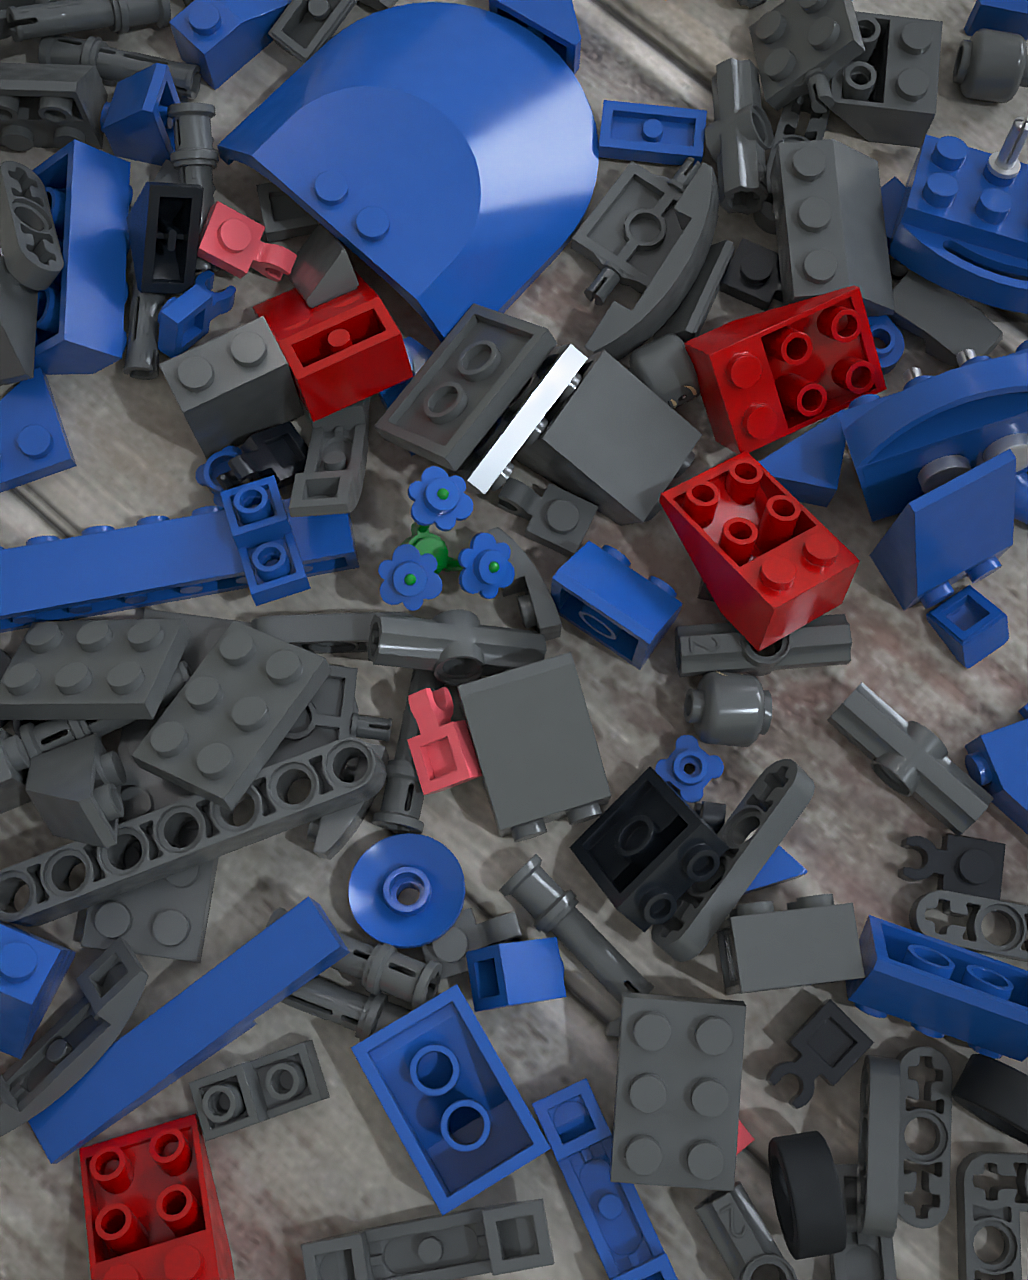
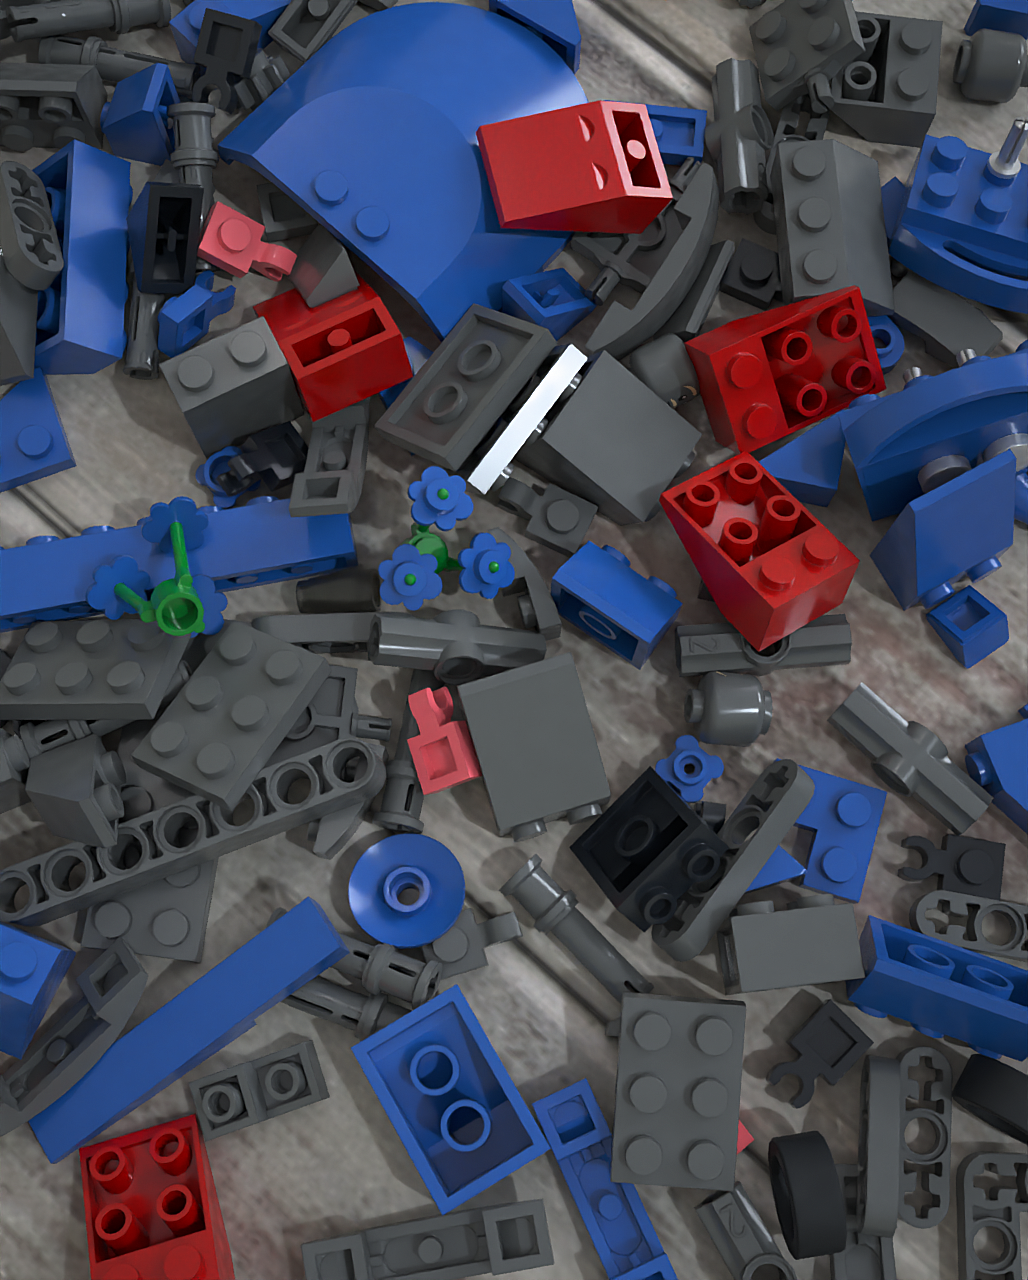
(178, 604): none -> blue plant
(227, 50): none -> black plate
(265, 78): none -> dark grey gear
(265, 540): blue slope -> none
(340, 592): none -> clear smoke cone
(516, 974): blue brick -> none
(548, 300): none -> blue slope
(576, 169): none -> red slope
(844, 832): none -> blue plate

